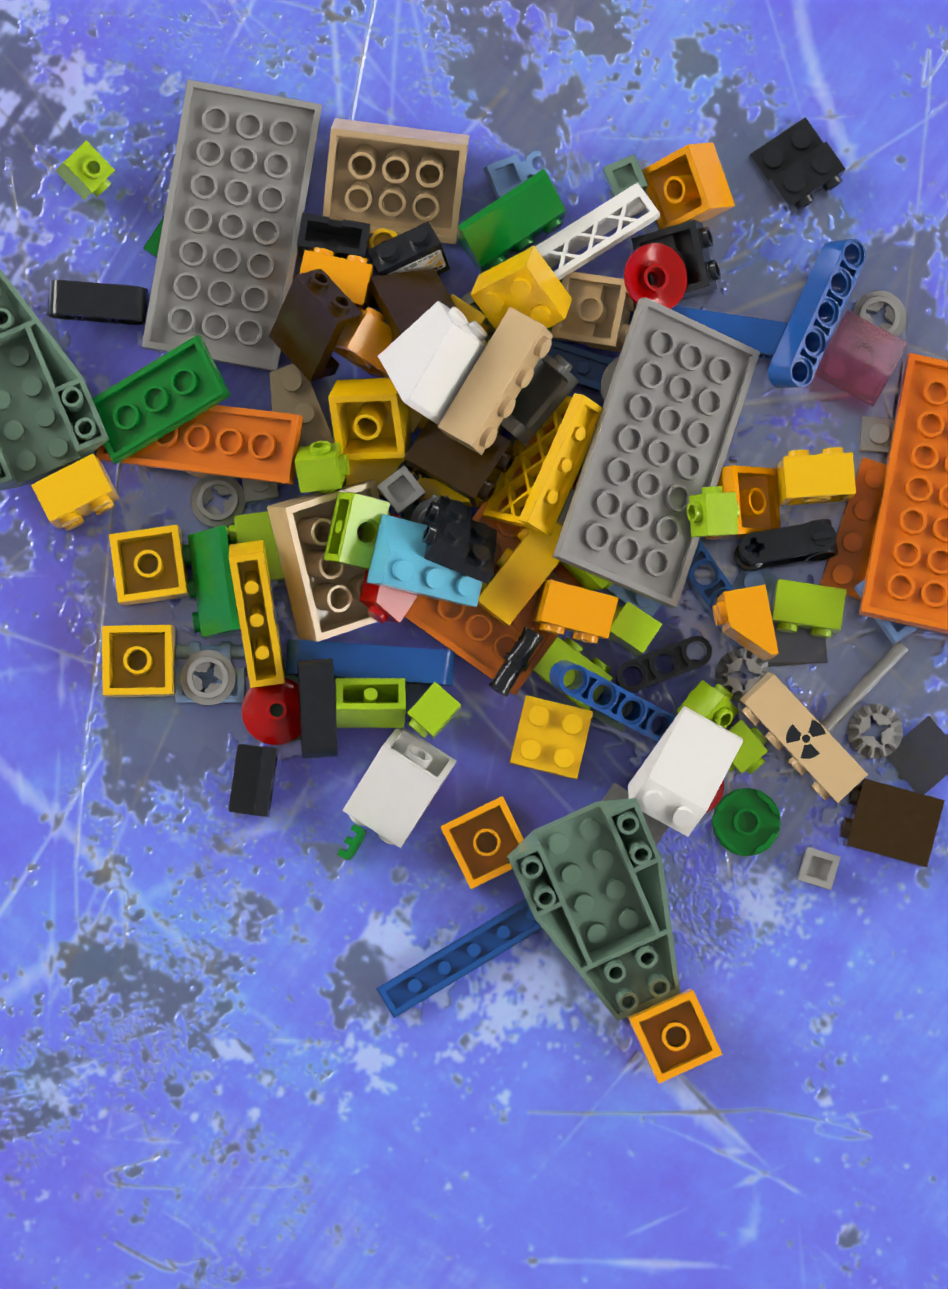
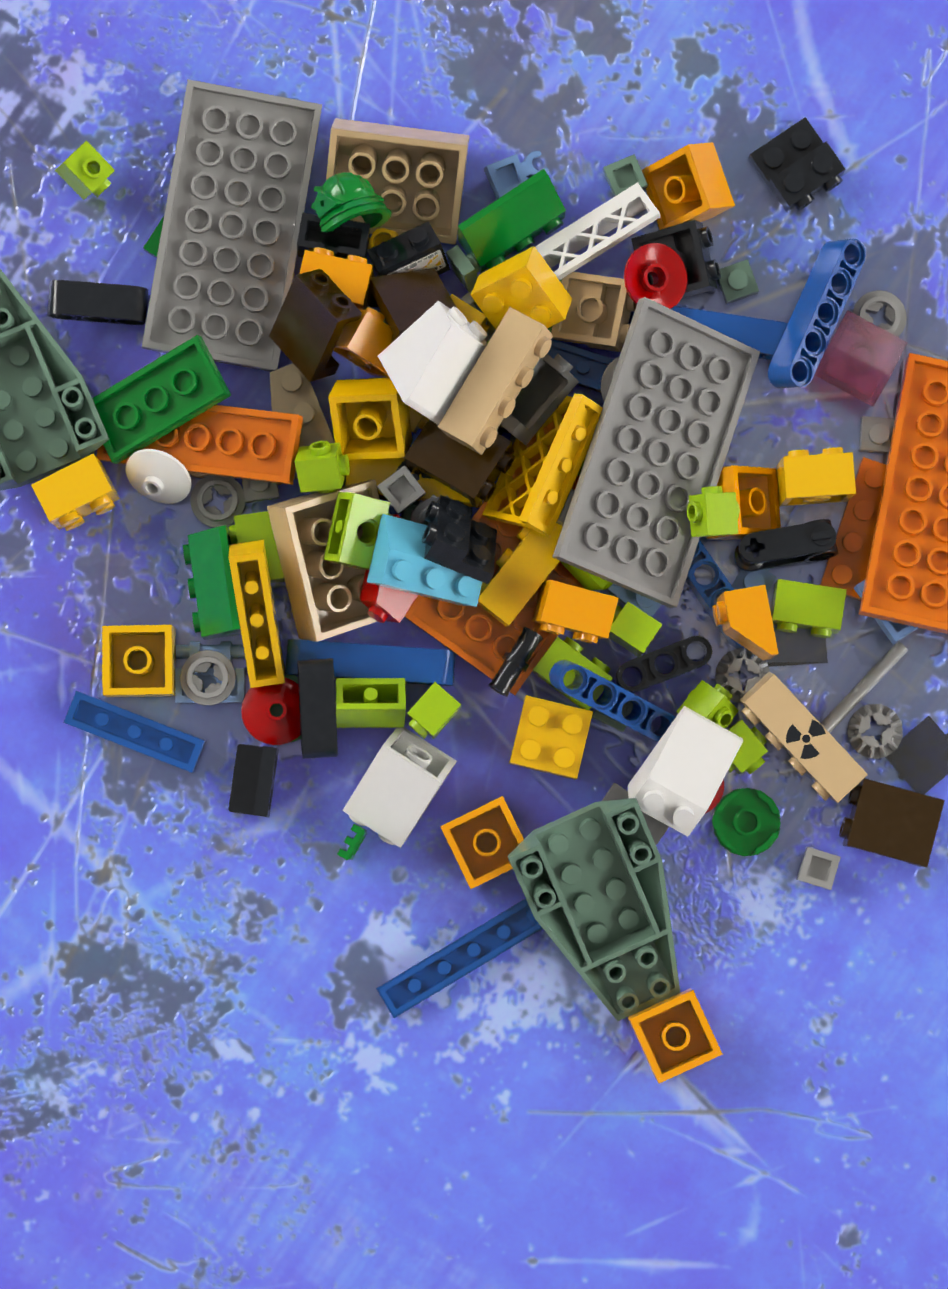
(134, 731): none -> blue plate
(149, 565): yellow brick -> none
(158, 476): none -> white dish
(348, 197): none -> green helmet
(464, 267): none -> sand green plate
(737, 282): none -> sand green plate

